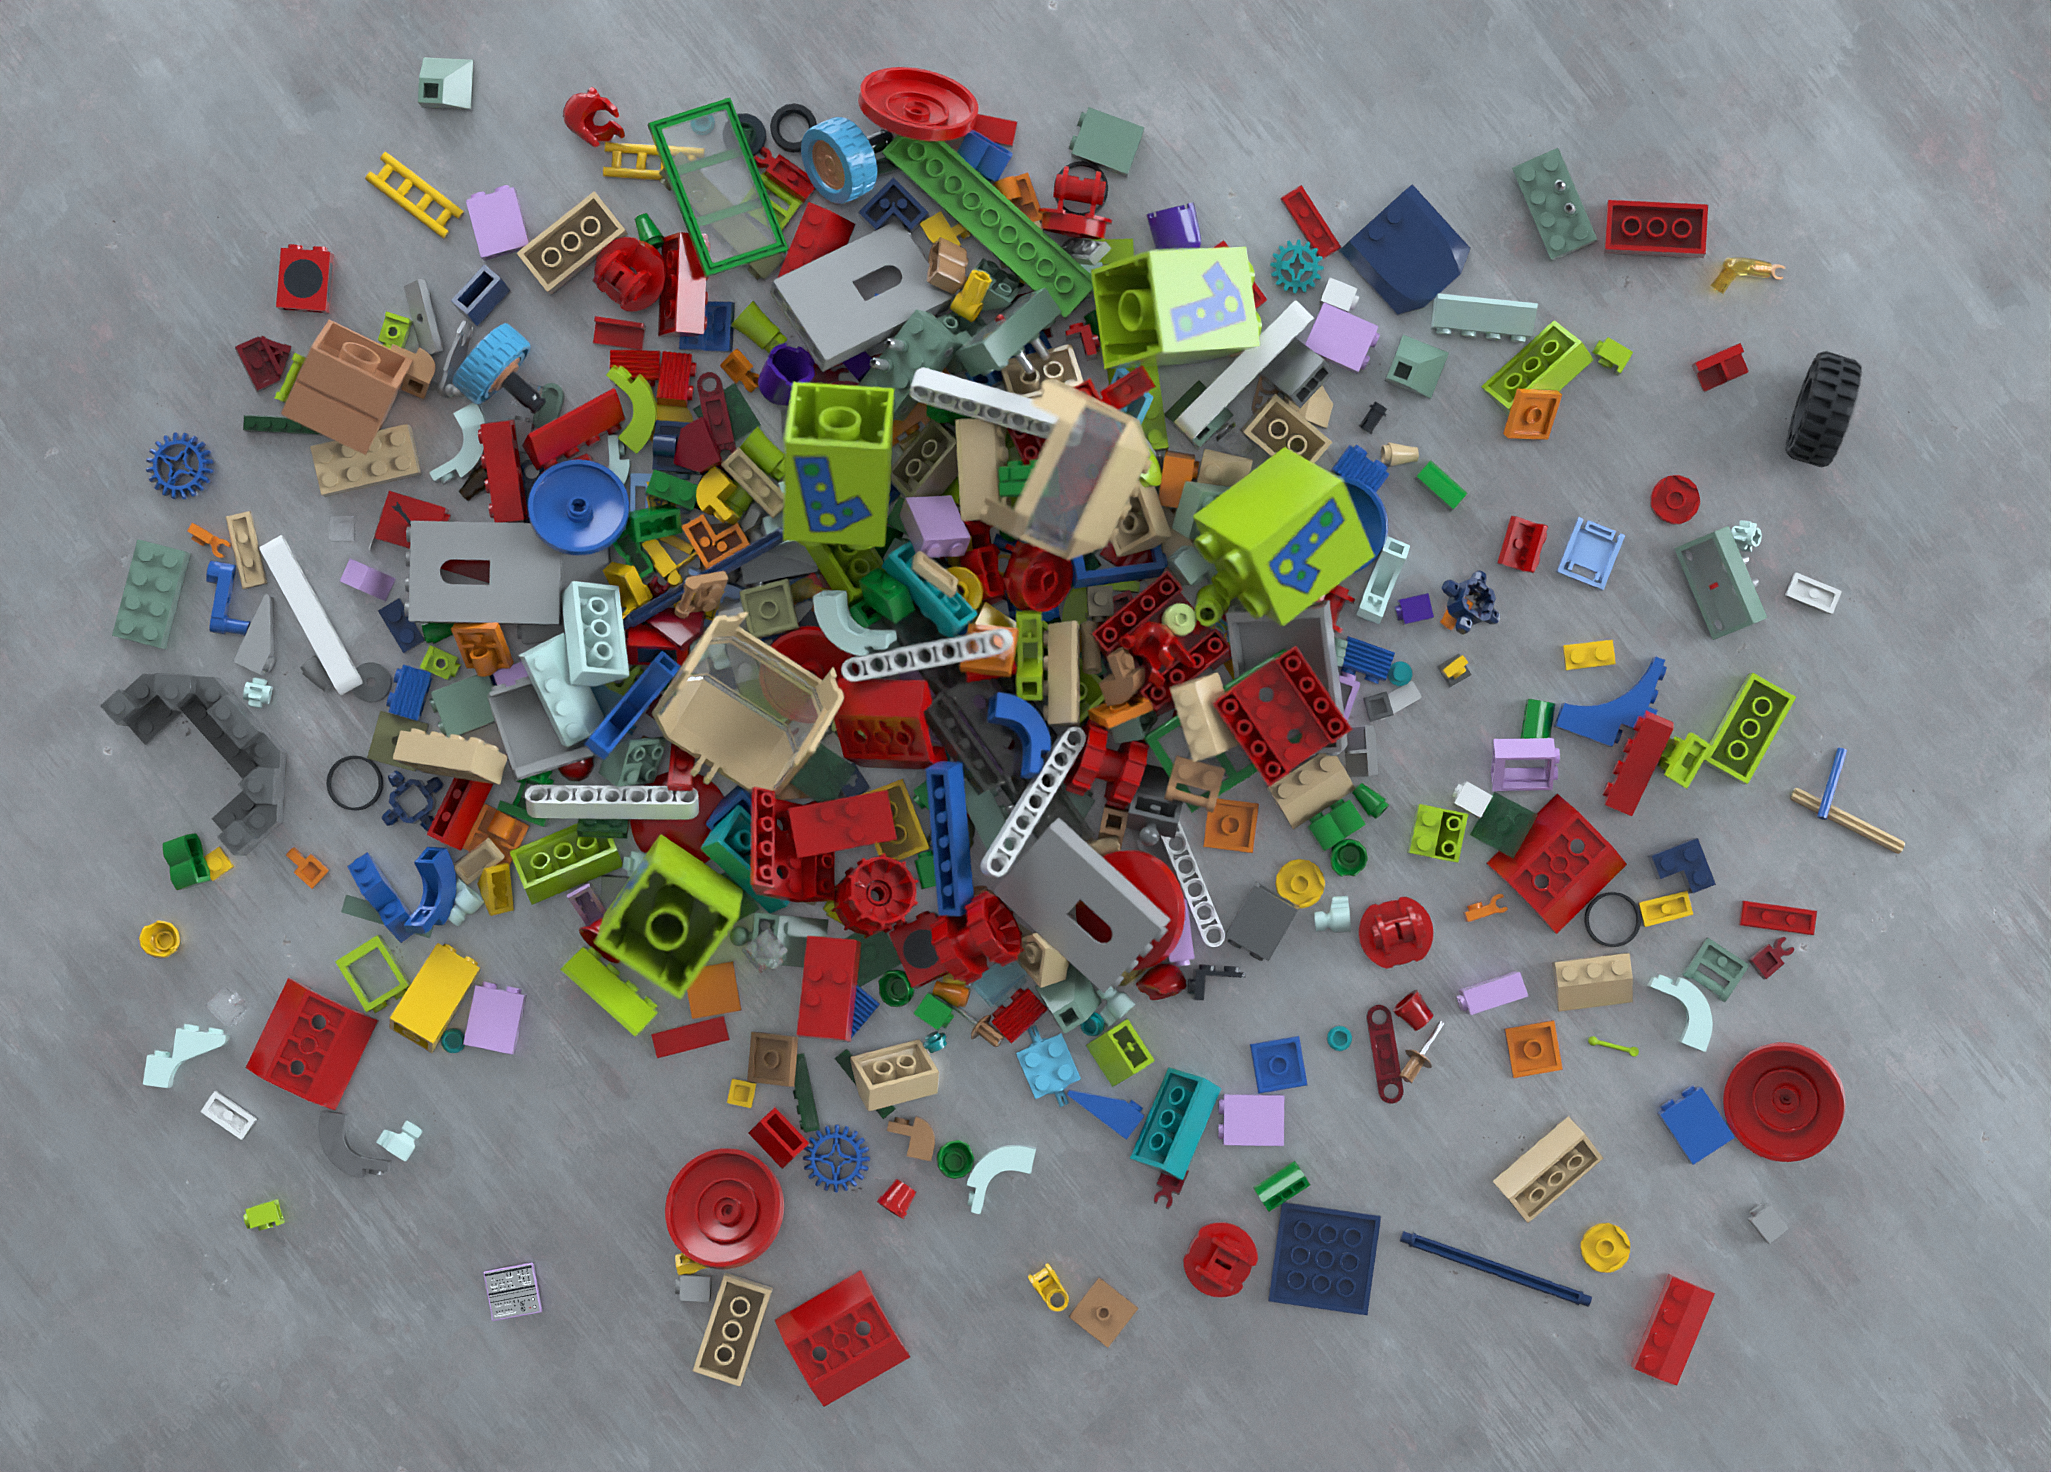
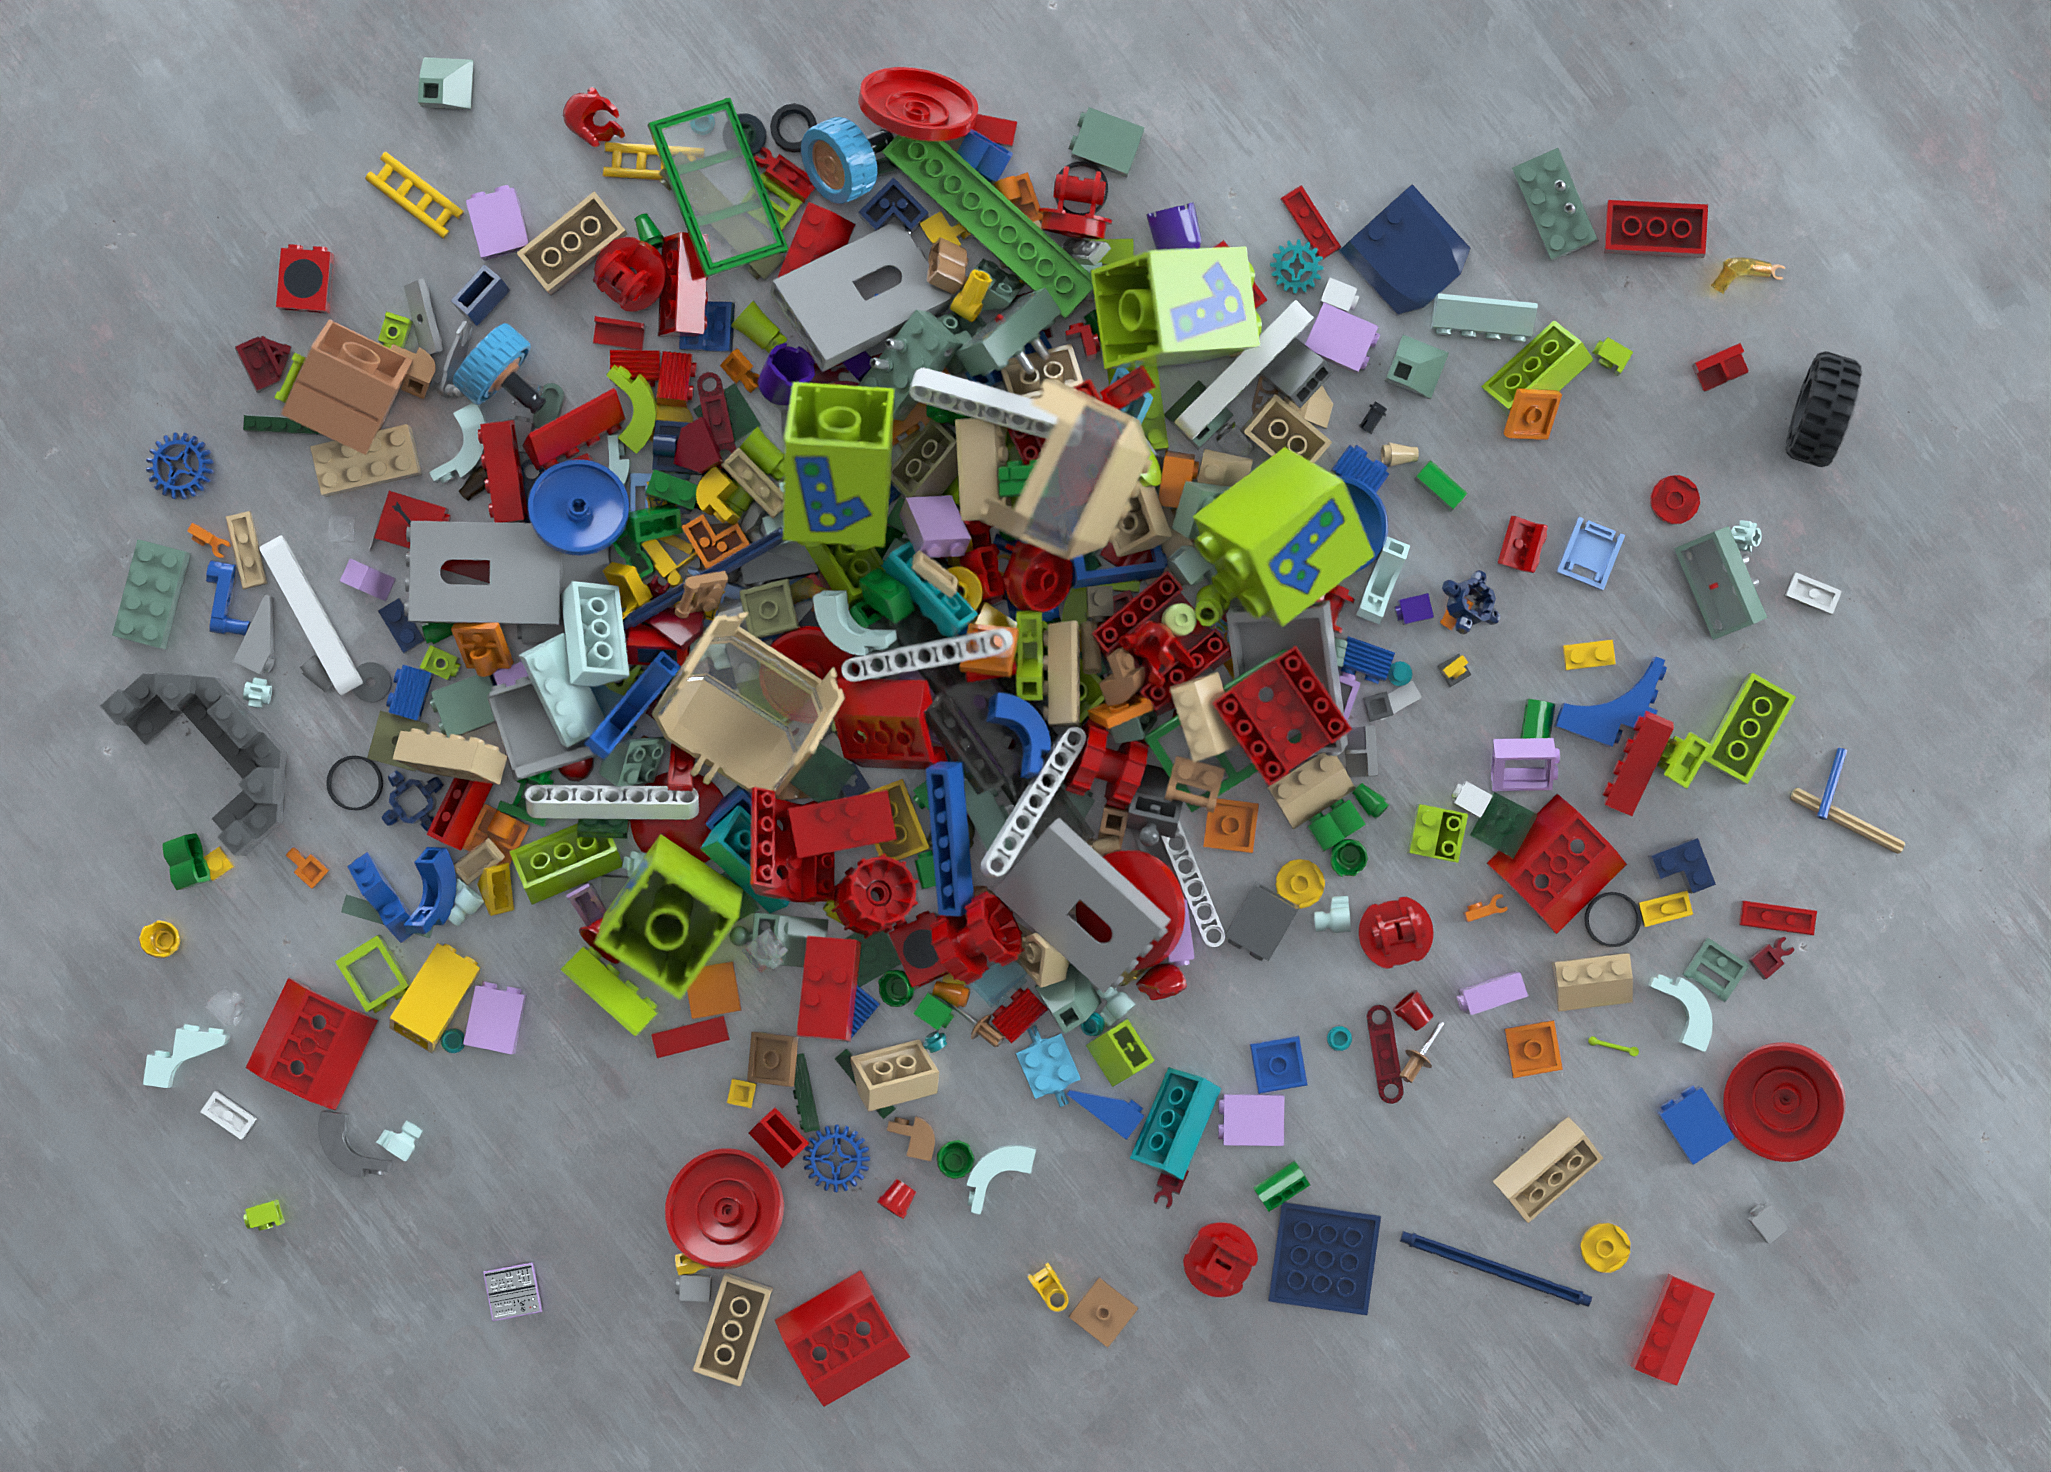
(1197, 985): black bracket -> none

